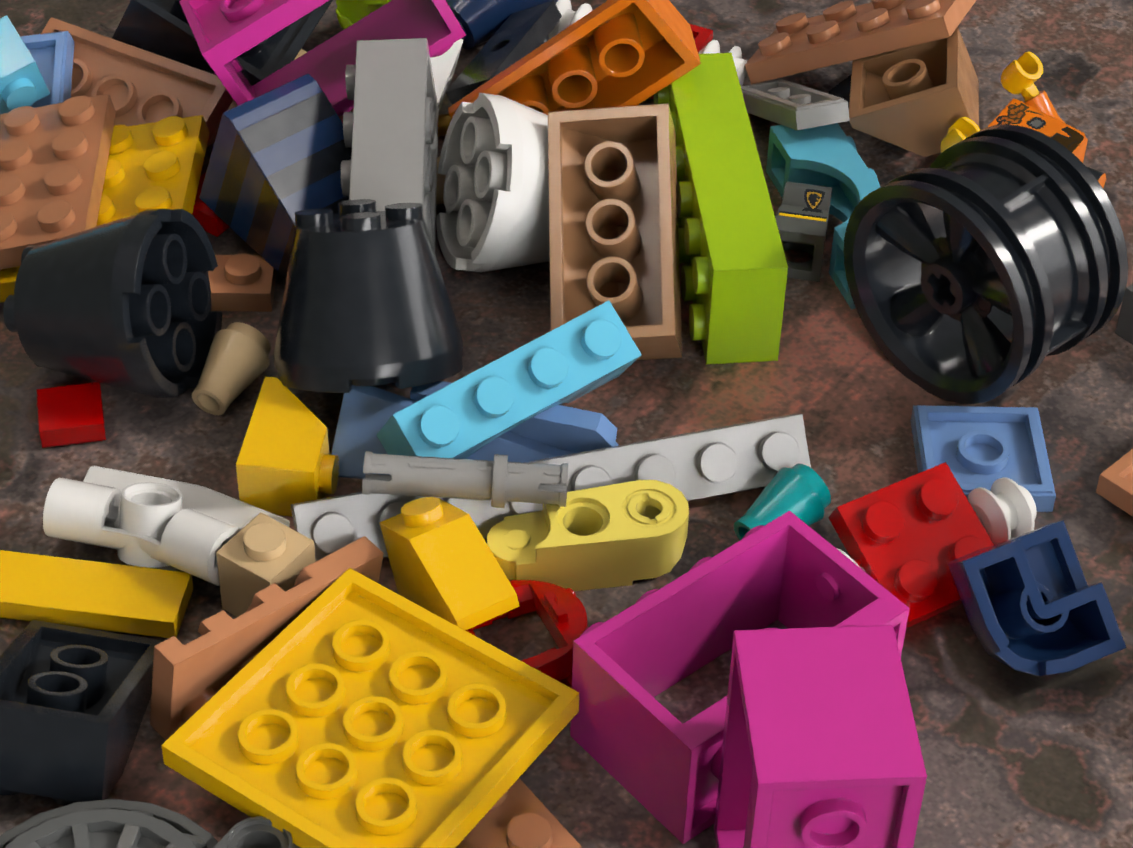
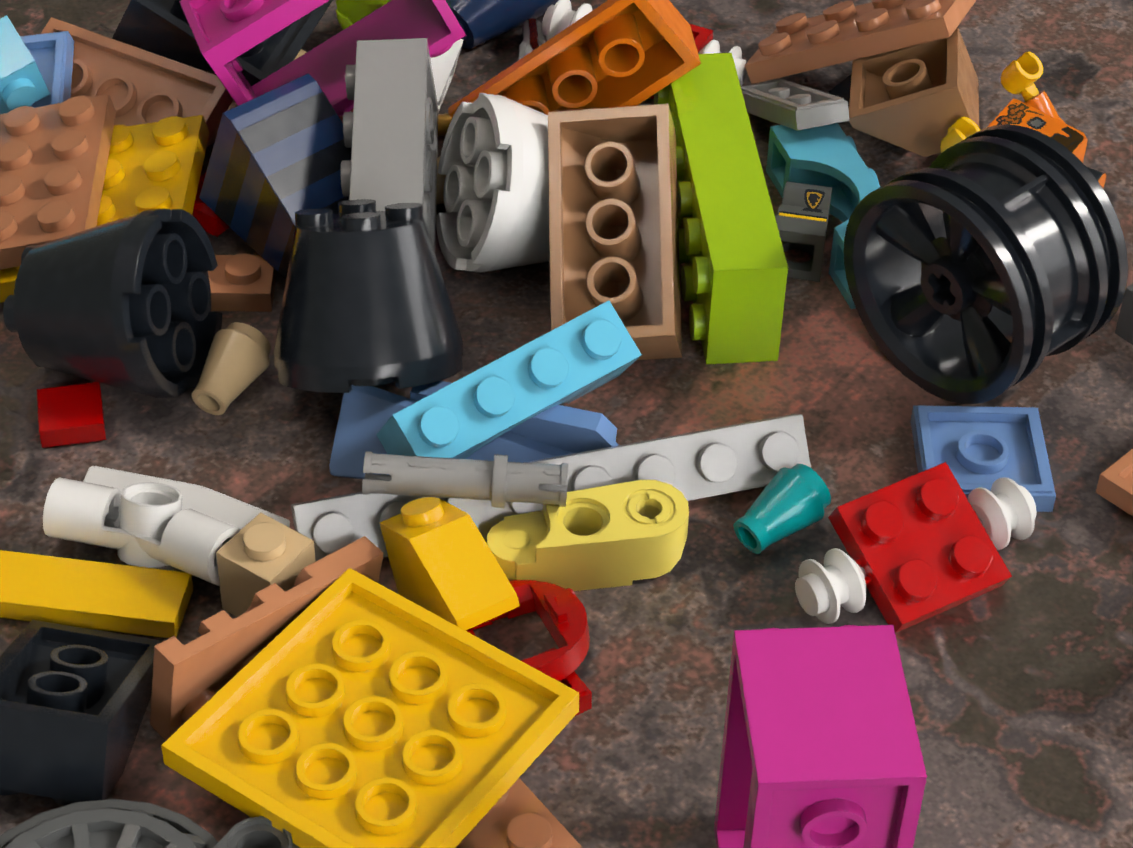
(284, 453): yellow slope -> none
(511, 42): black tile -> none
(674, 630): dark pink hose -> none
(1035, 604): dark blue brick -> none

